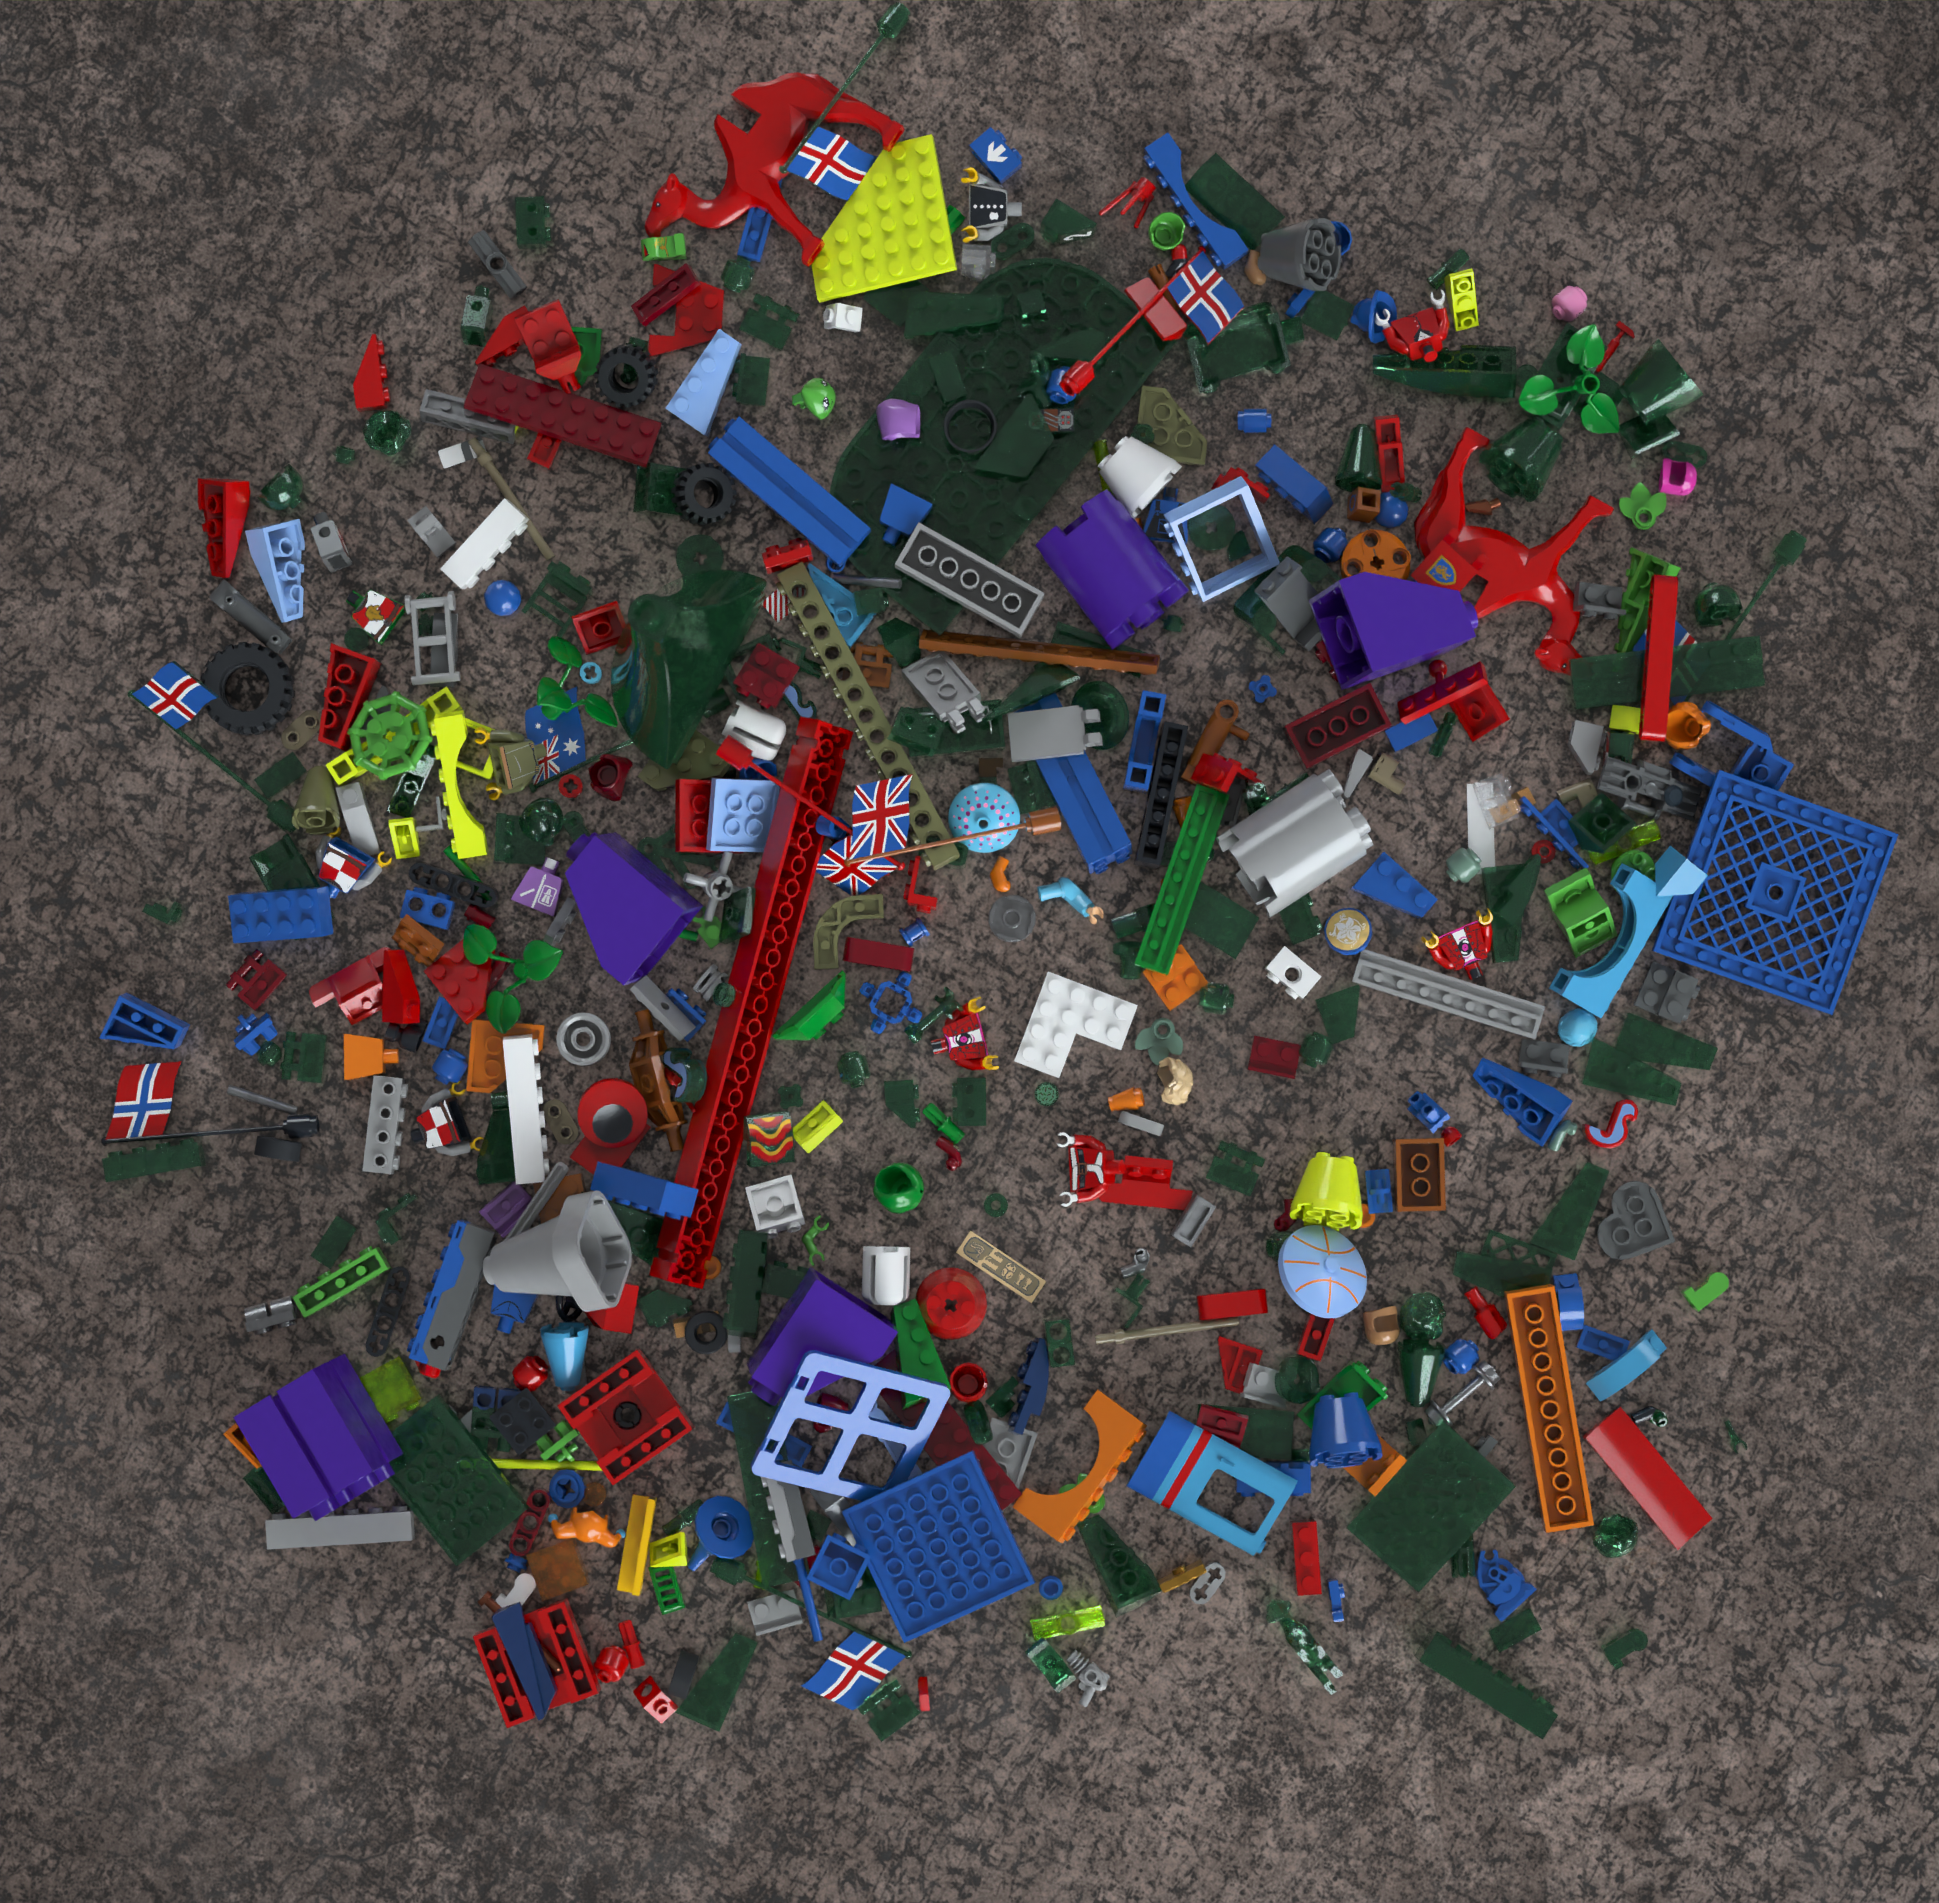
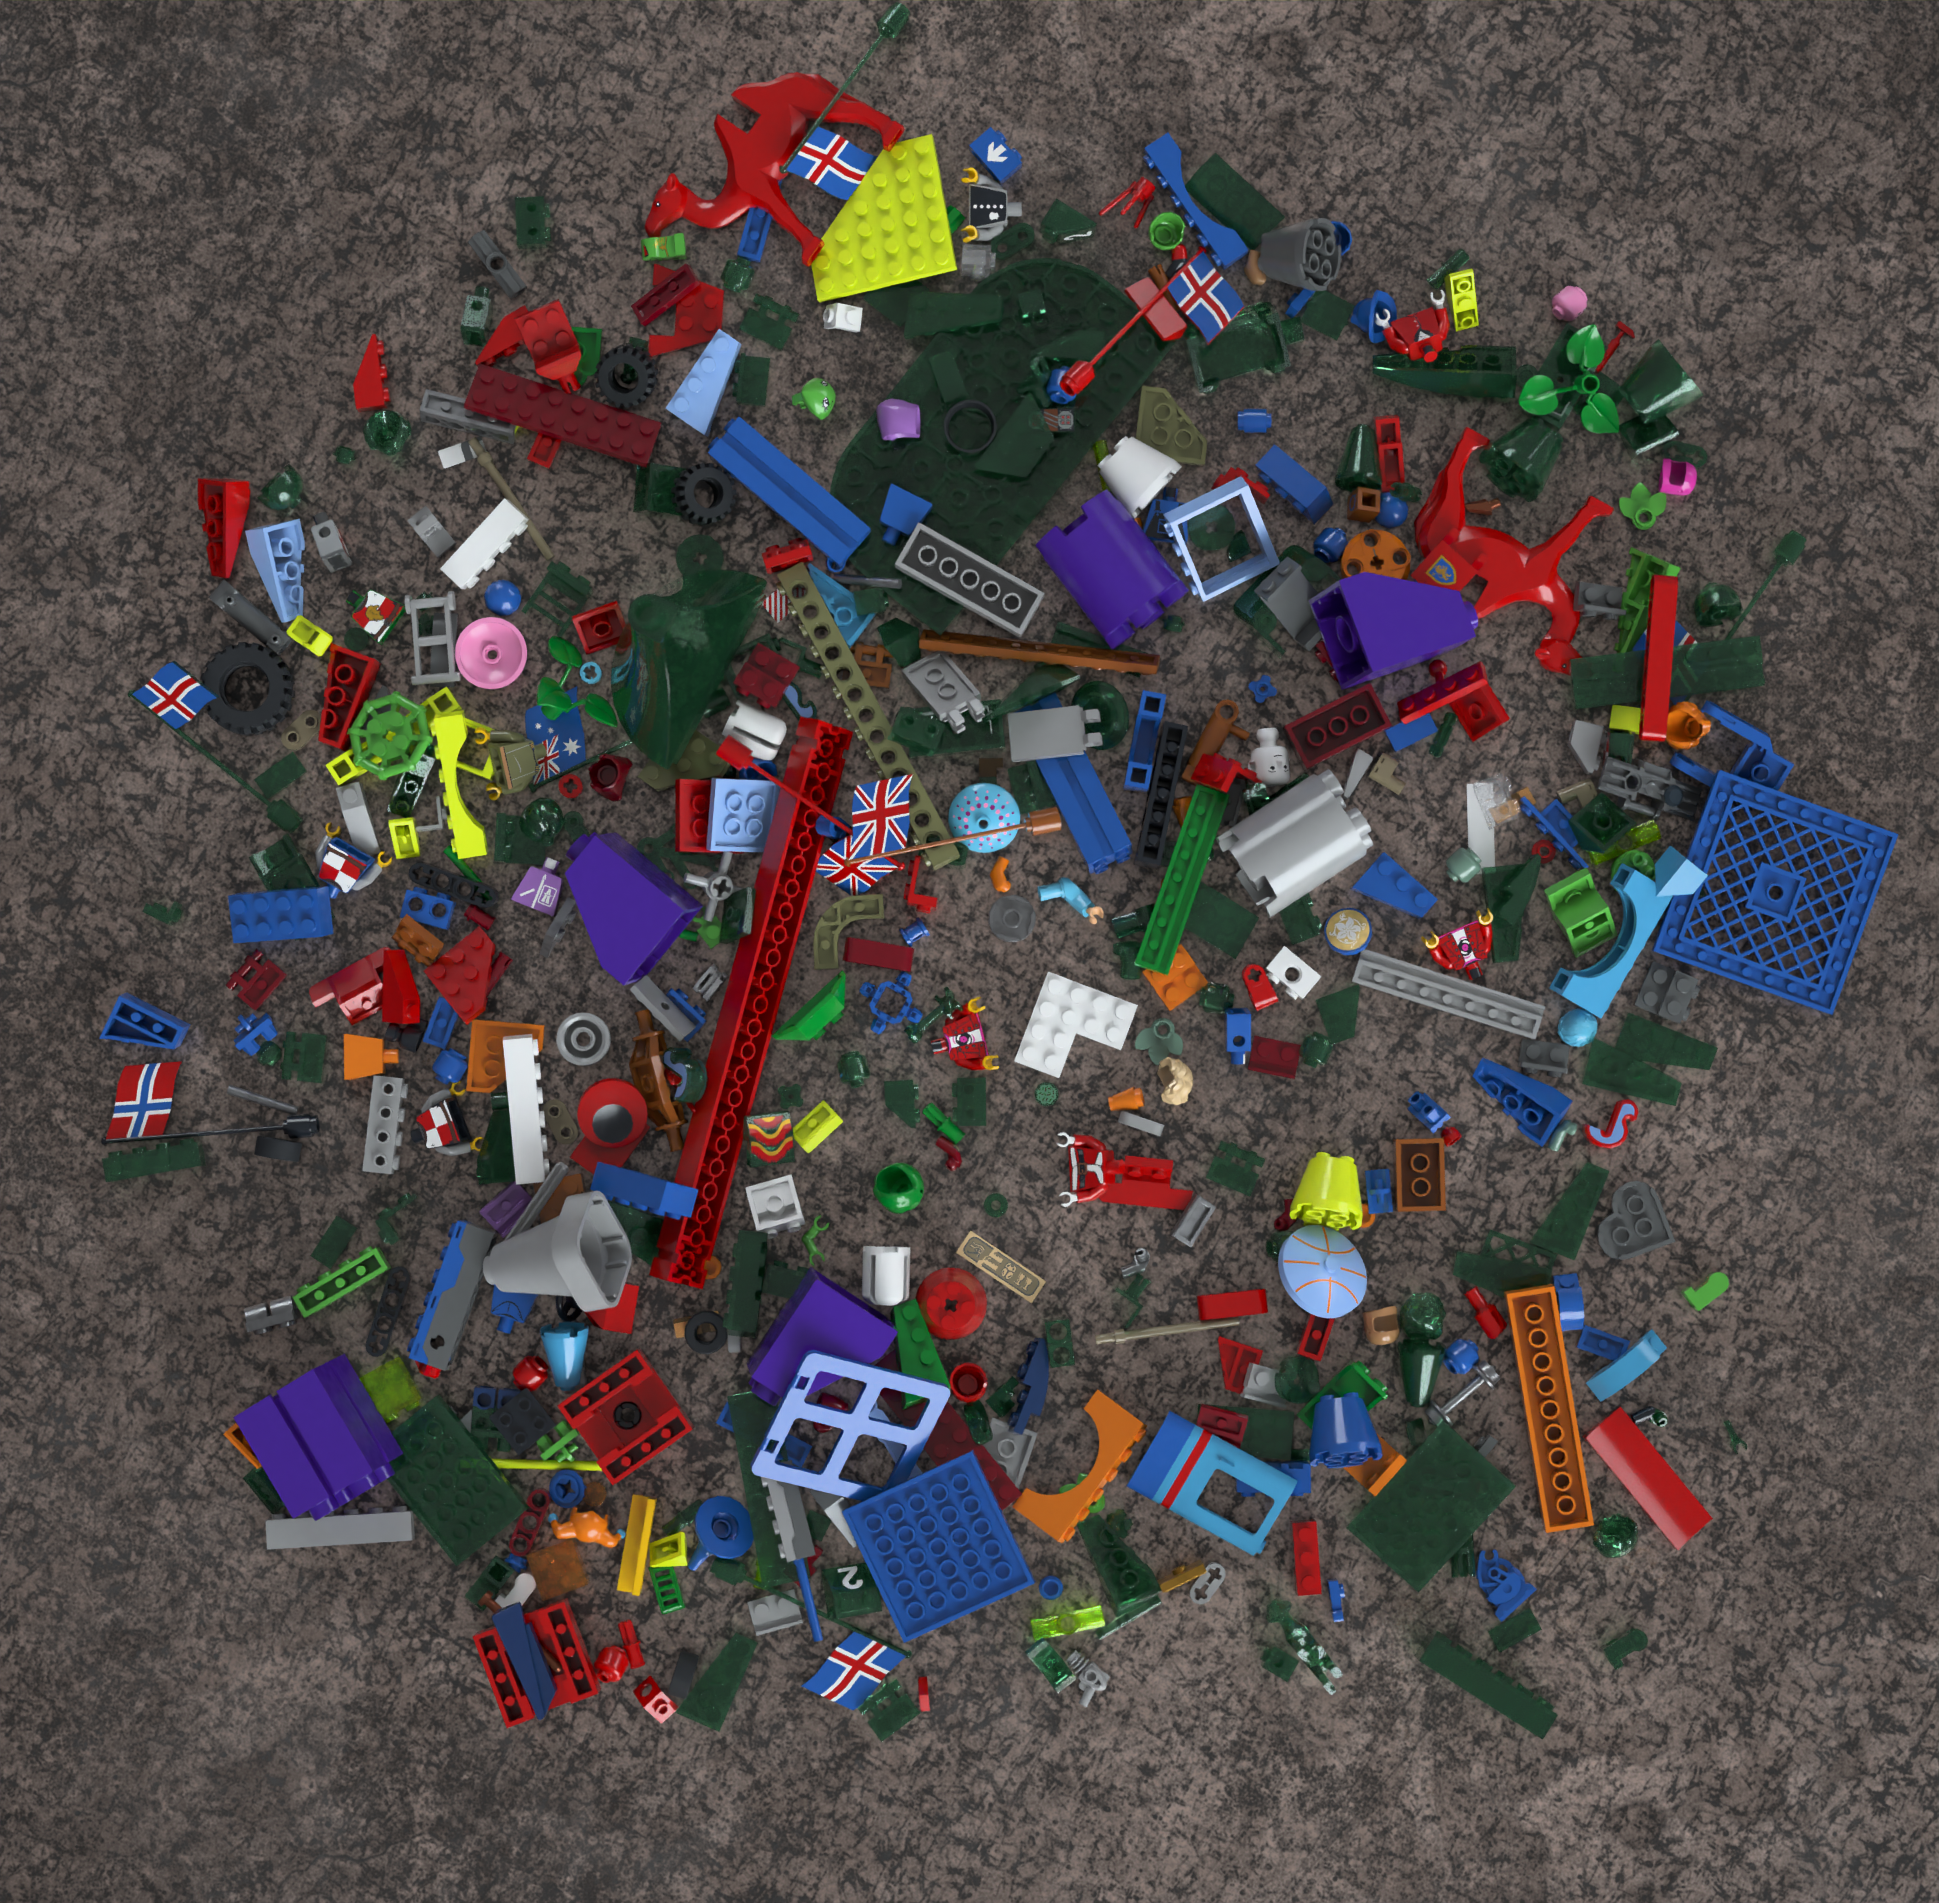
(309, 635): none -> neon yellow animal
(317, 803): olive cone -> none
(478, 641): none -> bright pink dish
(491, 1579): none -> clear green brick
(538, 963): green plant -> none
(662, 1304): clear green slope -> none
(724, 994): clear green tile -> none
(839, 1566): blue plate -> none
(1119, 1523): none -> clear green plant
(1128, 1617): none -> clear green bar
(1147, 430): clear green plate -> none
(1237, 1022): none -> blue torso
(1261, 990): none -> red piece
(1270, 760): none -> white piece
(1278, 1662): none -> clear green brick

